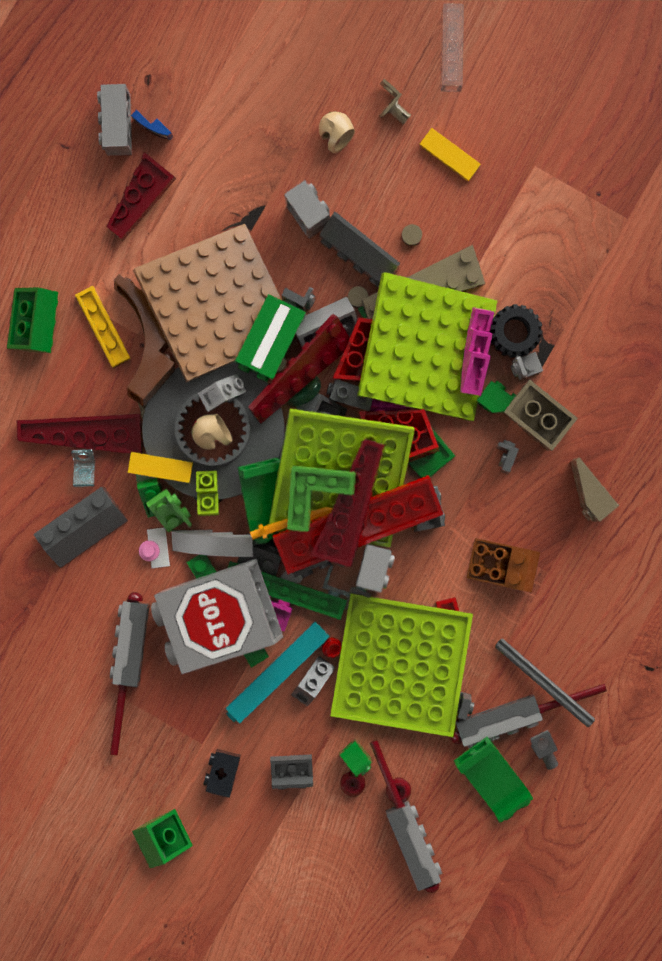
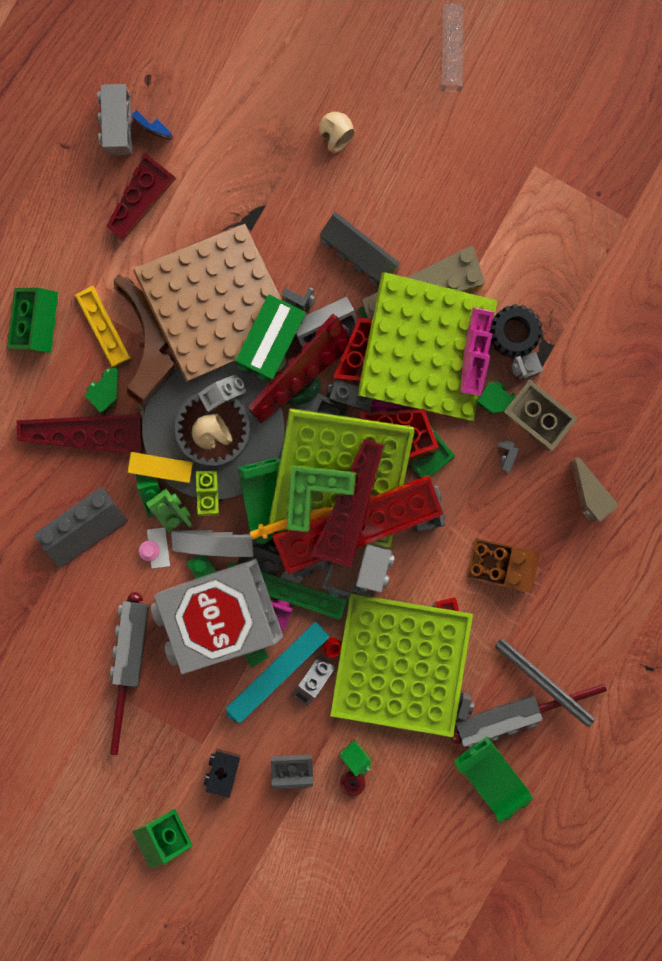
(83, 468): clear light blue bracket -> none
(106, 391): none -> green slope
(307, 209): light grey brick -> none
(356, 296): dark tan tile -> none
(393, 107): dark tan bracket -> none
(405, 788): dark red plate -> none
(409, 833): piece -> none
(411, 235): dark tan tile -> none
(450, 154): yellow tile -> none
(544, 749): dark grey bracket -> none

